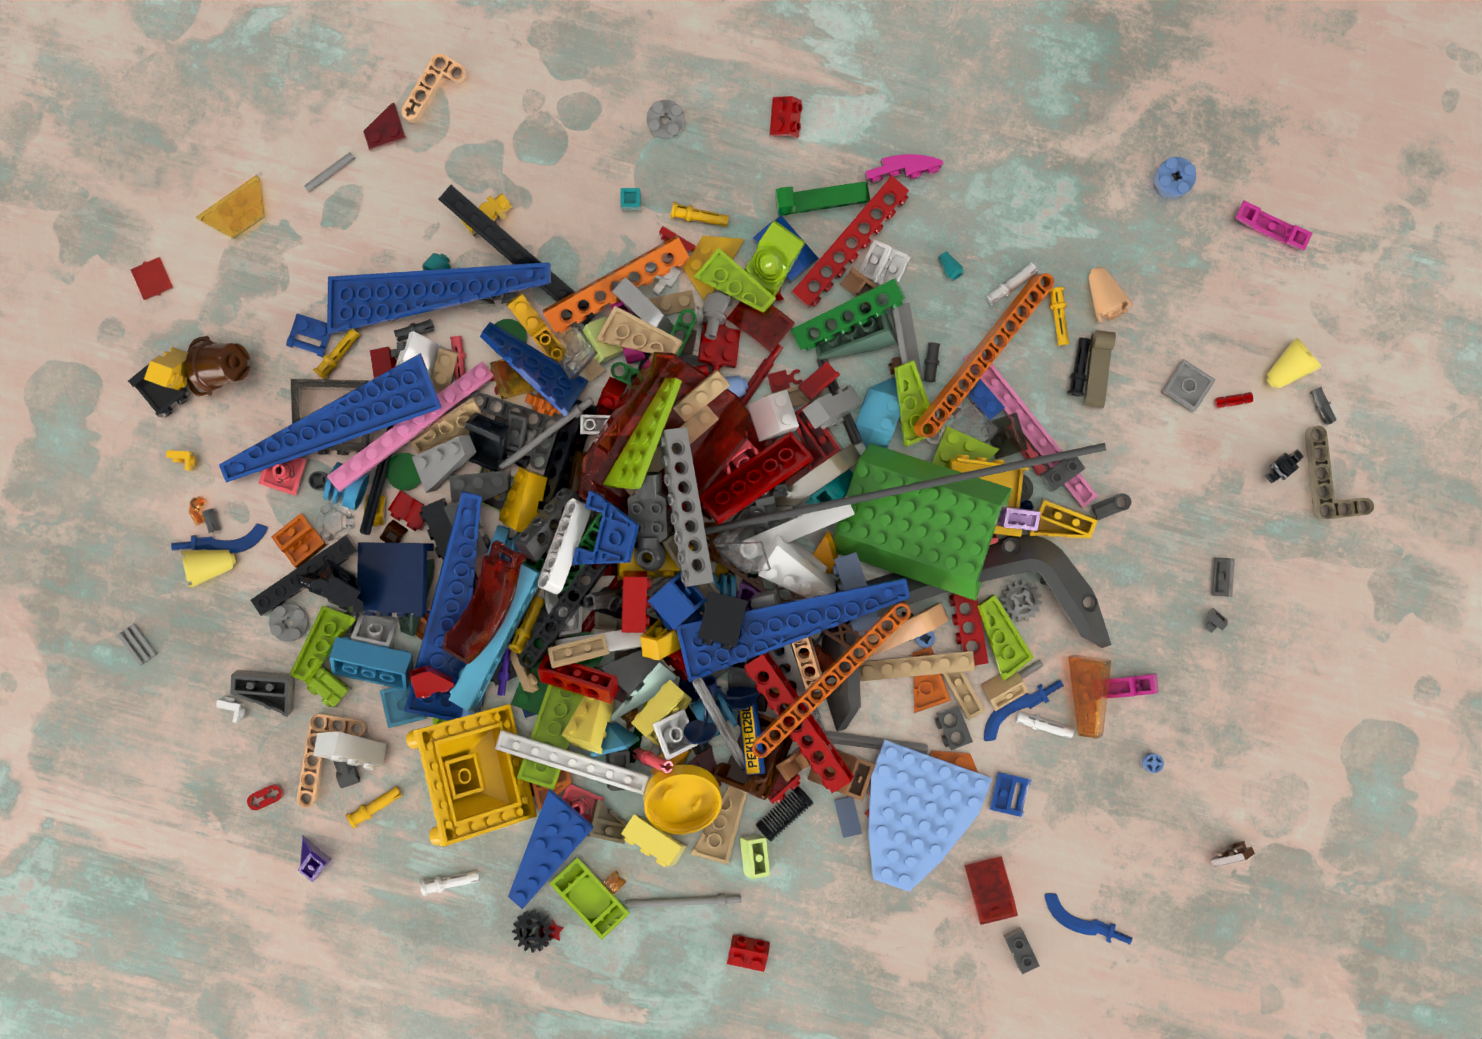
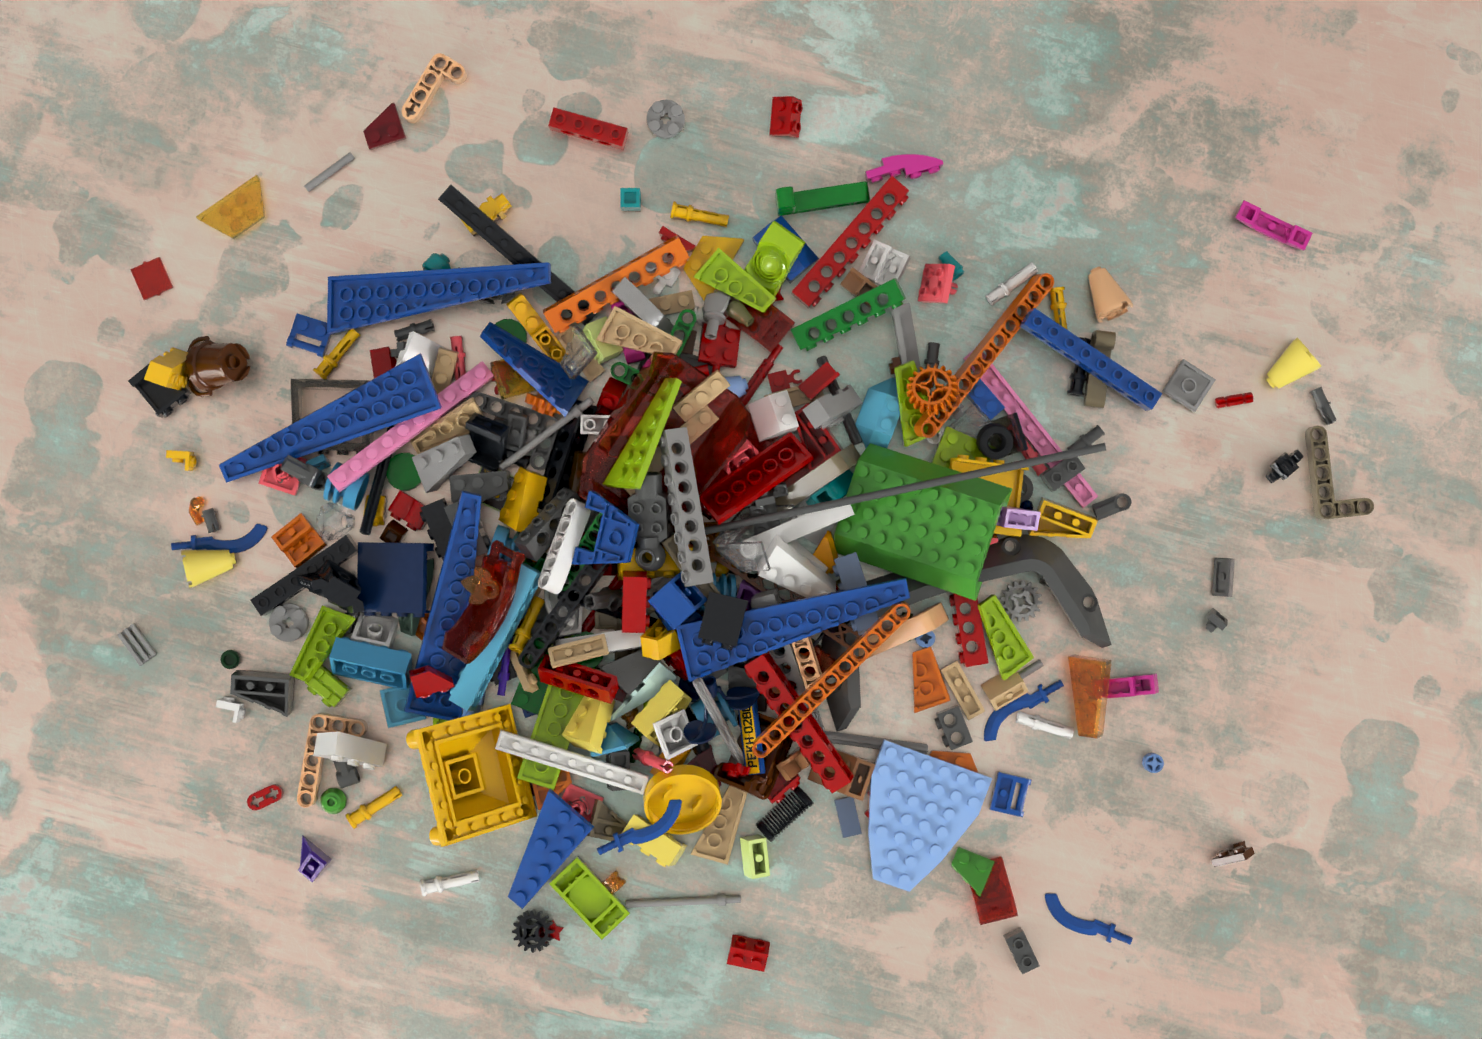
(230, 659): none -> dark green plate
(303, 472): none -> dark grey piece
(320, 462): none -> medium azure tile
(334, 795): none -> bright green cone
(478, 584): none -> clear orange plate
(588, 128): none -> red brick
(645, 834): none -> blue sword
(735, 770): none -> red plate
(739, 312): none -> olive cone
(867, 337): sand green wedge -> none
(917, 385): none -> orange gear
(917, 666): tan plate -> none
(937, 283): none -> coral plate
(972, 868): none -> bright green wing
(982, 441): none -> black tyre
(1088, 439): none -> dark grey pin
(1090, 359): none -> blue brick
(1184, 172): medium blue brick -> none

